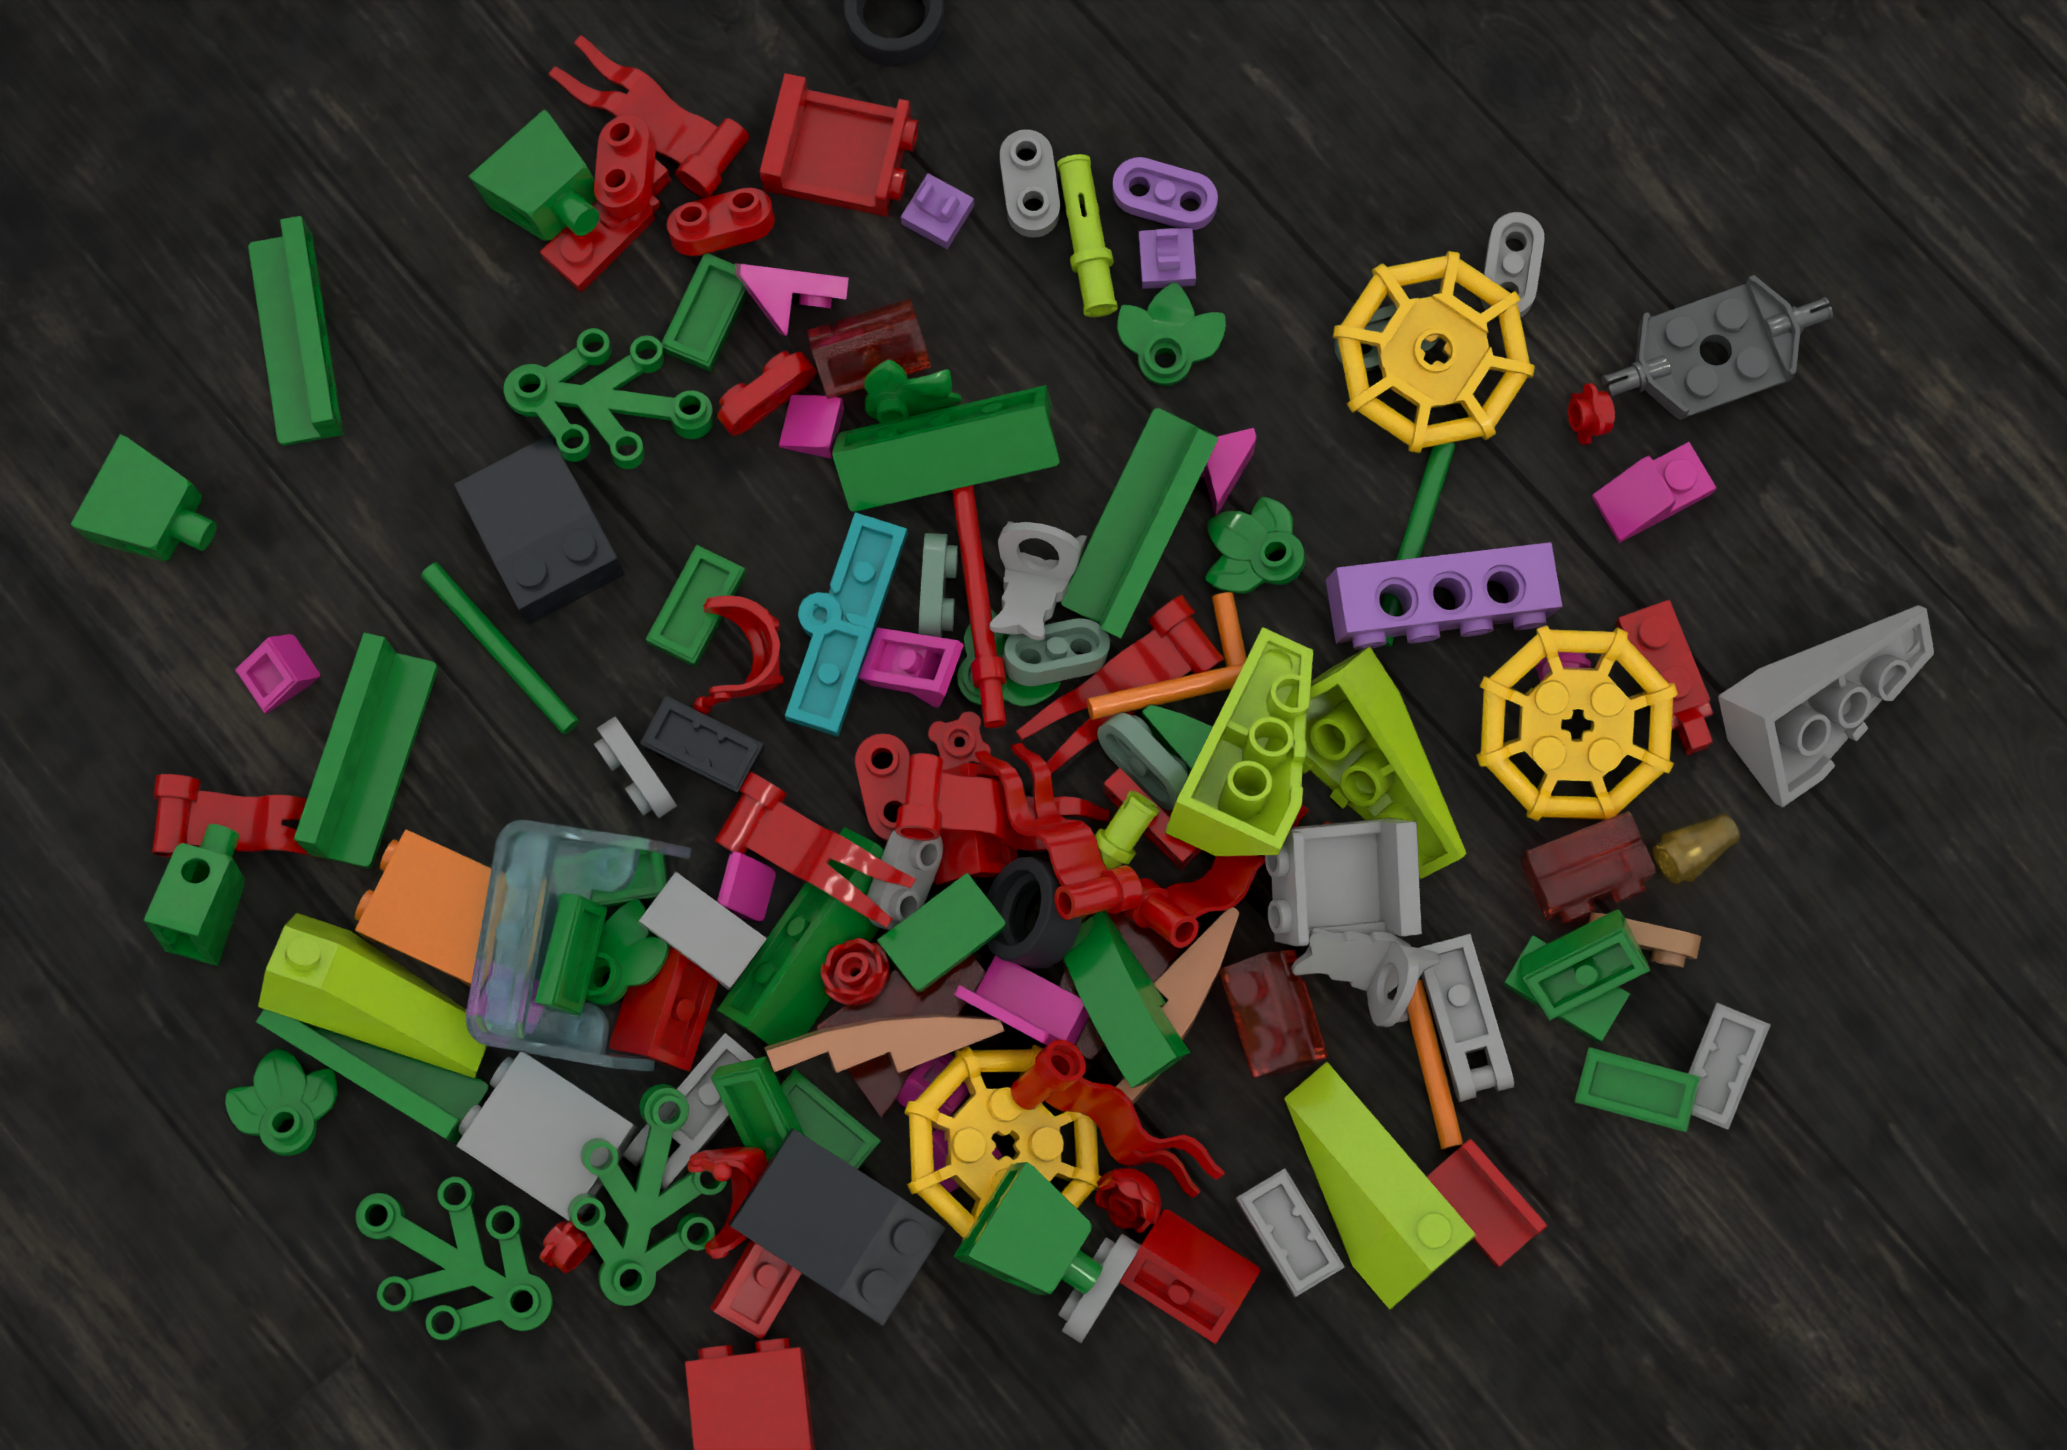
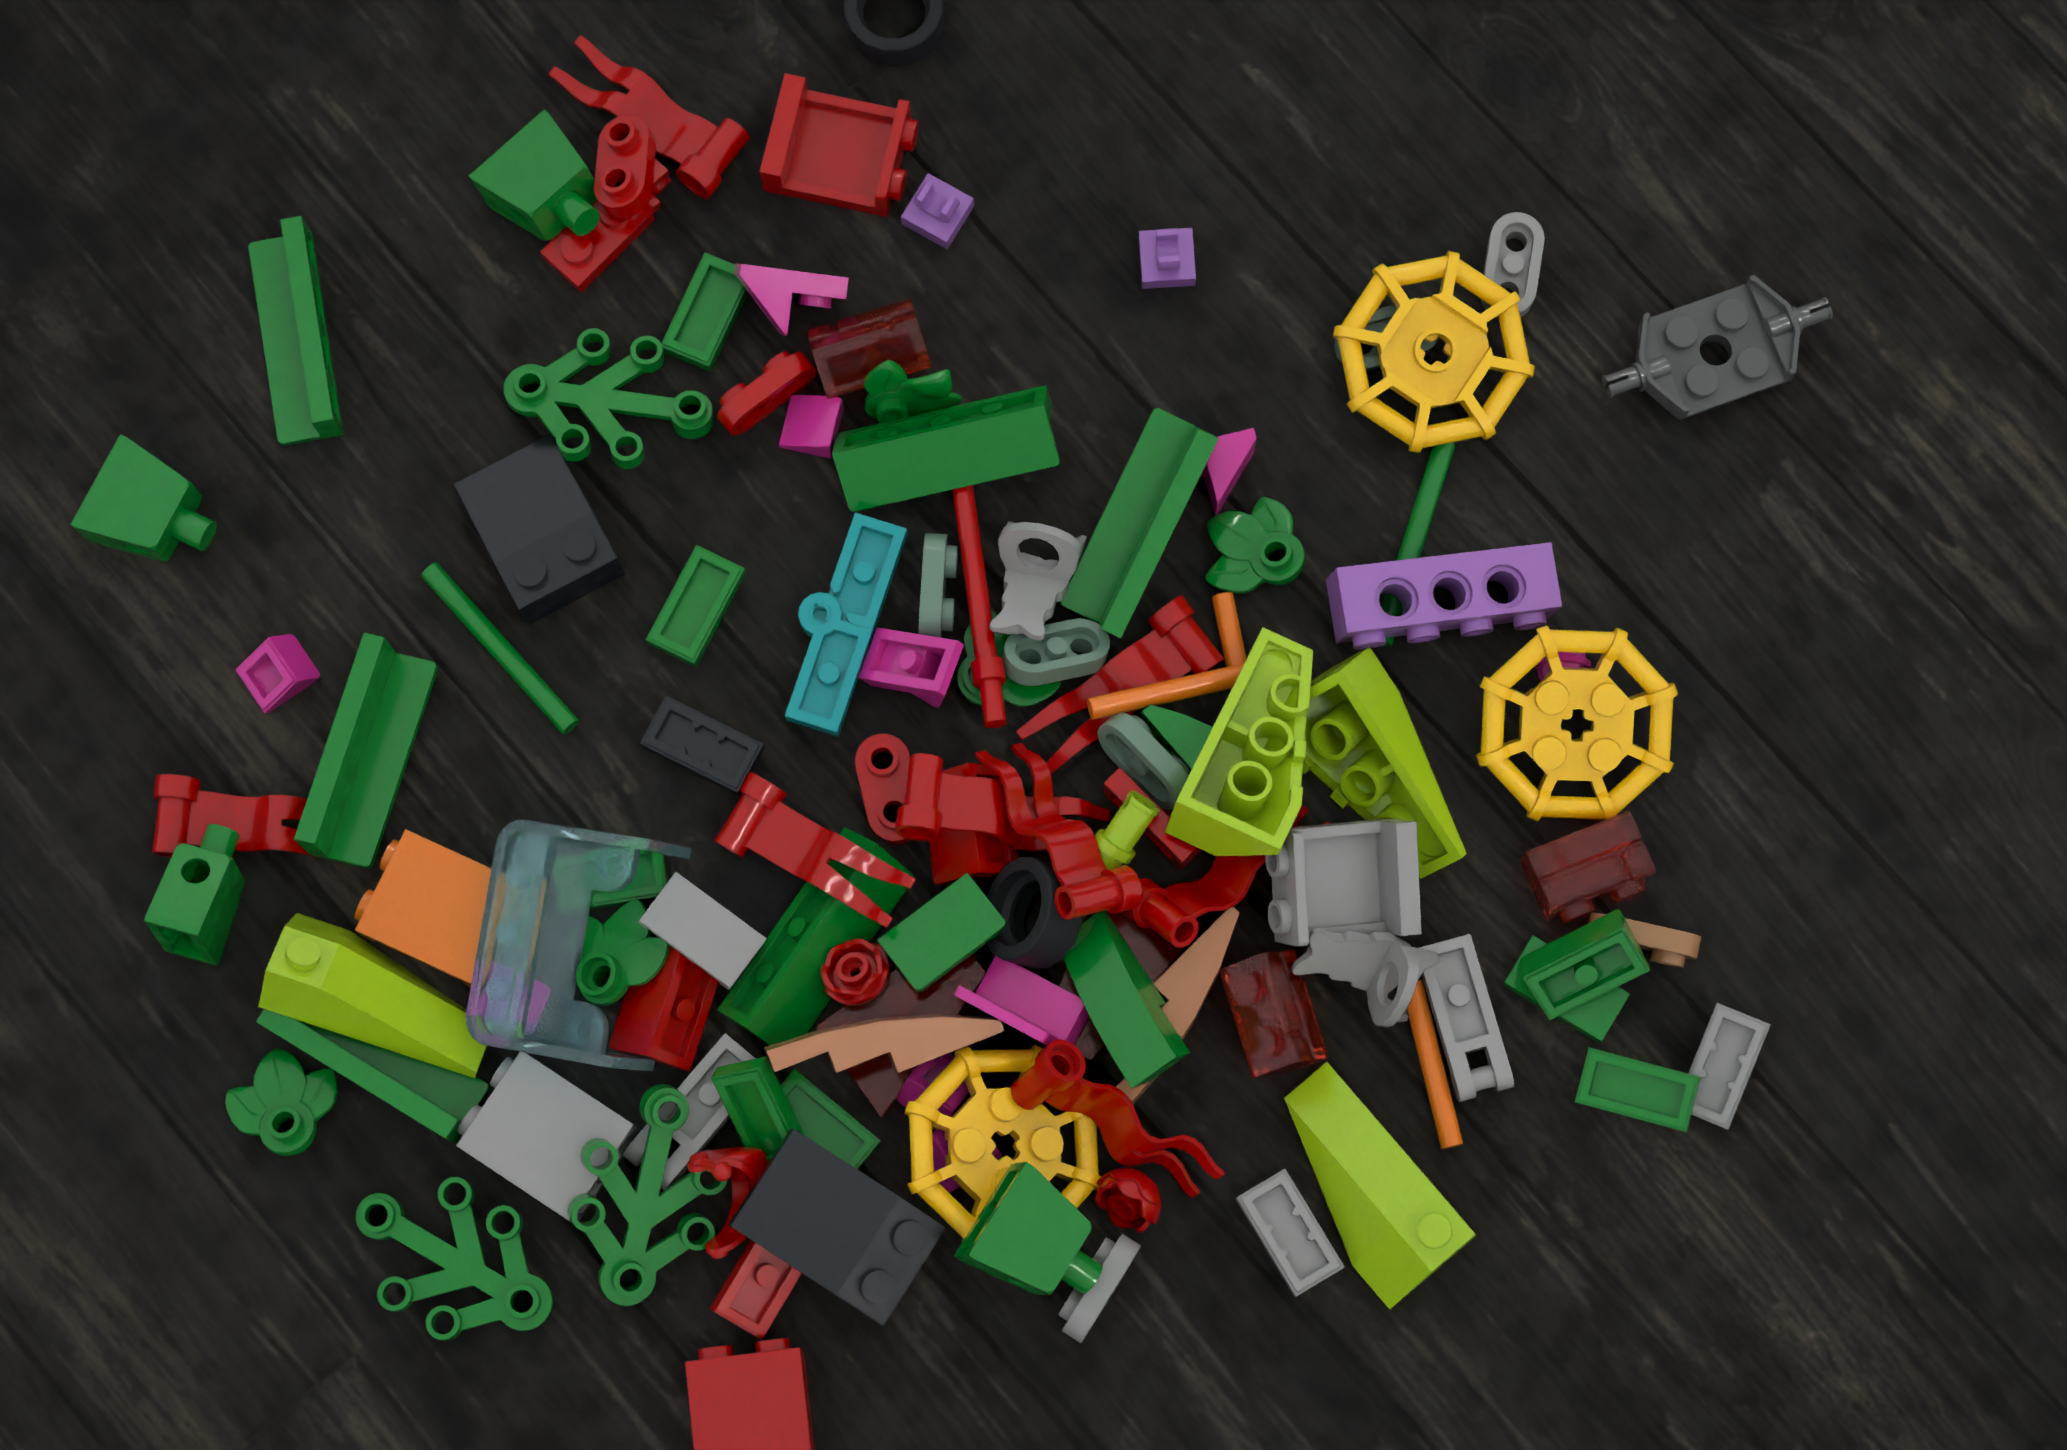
(565, 1247): red plate -> none
(571, 954): green tile -> none
(647, 789): light grey plate -> none
(720, 221): red plate -> none
(746, 887): dark pink slope -> none
(762, 634): red helmet -> none
(916, 859): light grey plate -> none
(946, 733): red plate -> none
(1029, 180): light grey plate -> none
(1090, 255): lime pin -> none
(1167, 190): medium lavender plate -> none
(1171, 329): green plate -> none
(1190, 1275): red panel -> none
(1486, 1203): red panel -> none
(1591, 413): red plate -> none
(1653, 491): dark pink slope -> none
(1663, 644): red hinge -> none
(1692, 849): clear yellow cone -> none
(1806, 706): light grey wedge -> none

